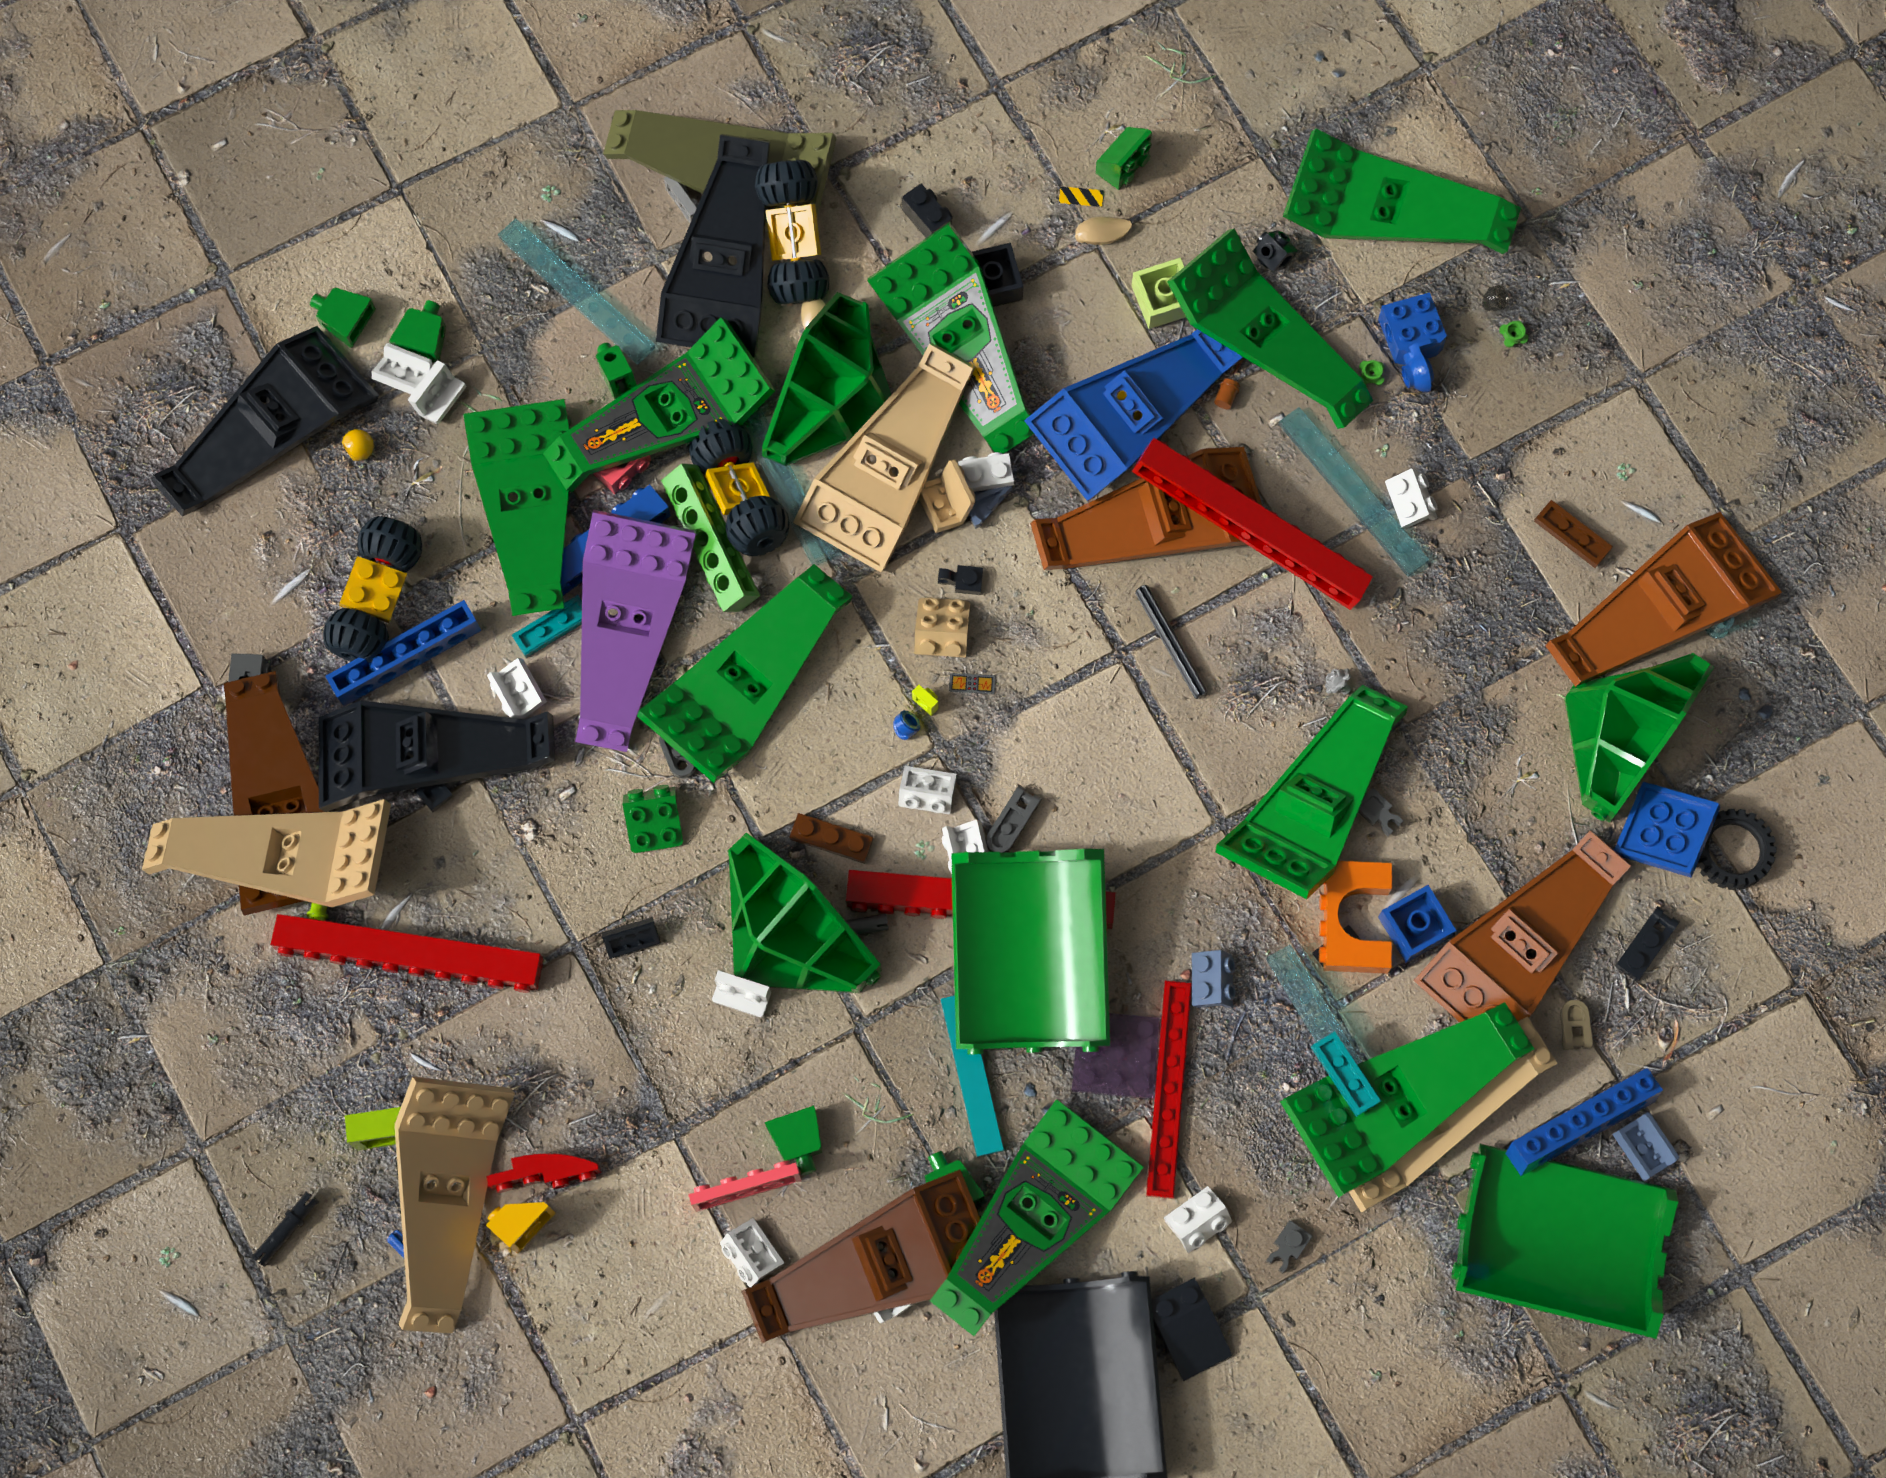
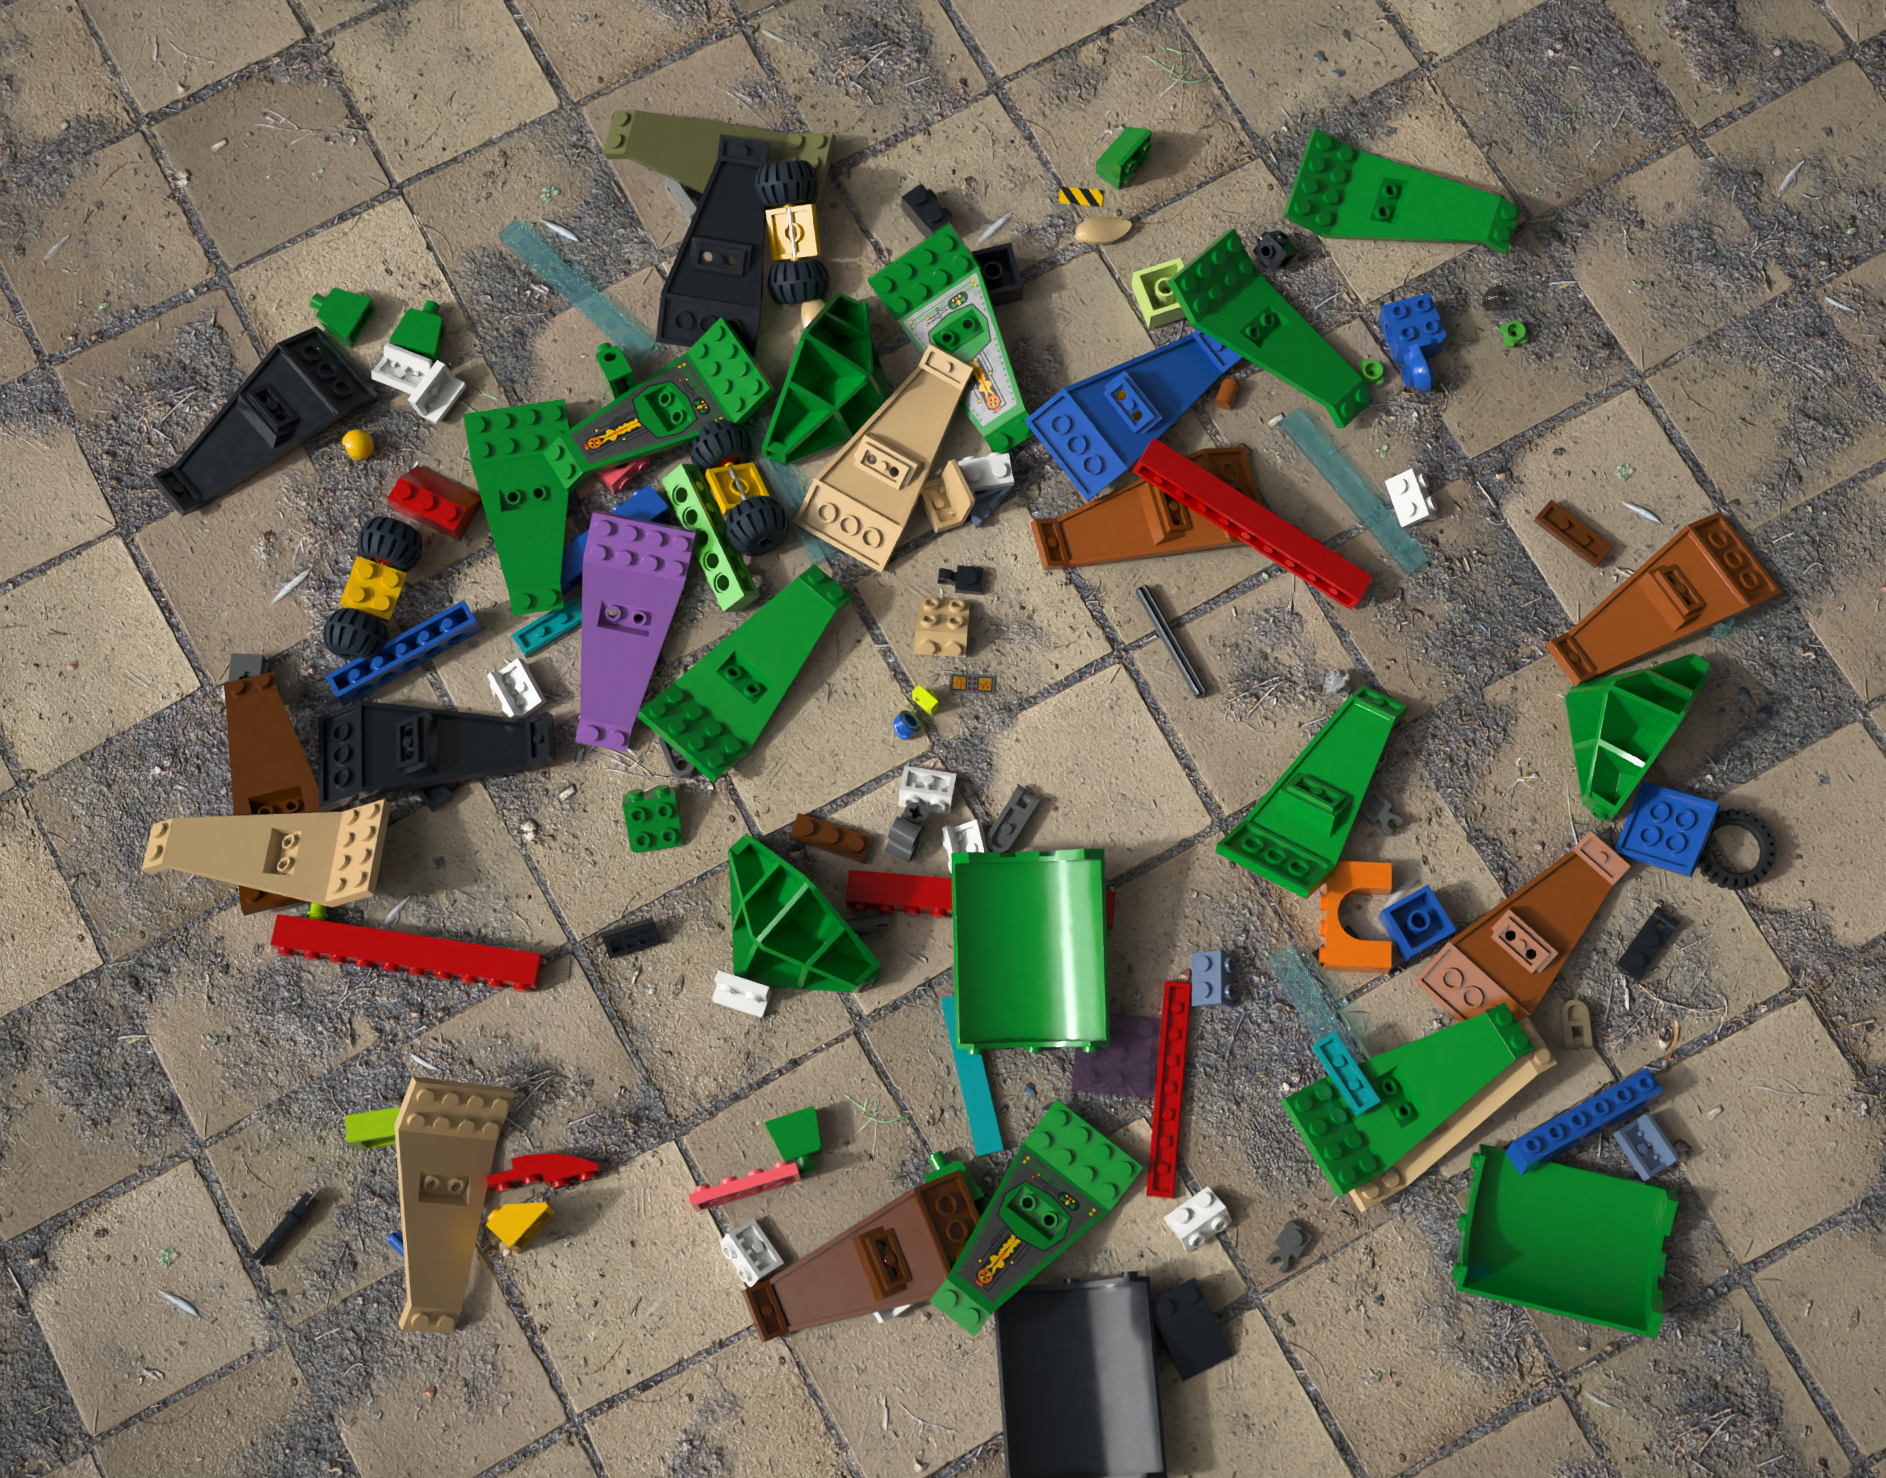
(434, 502): none -> red slope
(907, 831): none -> dark grey piece

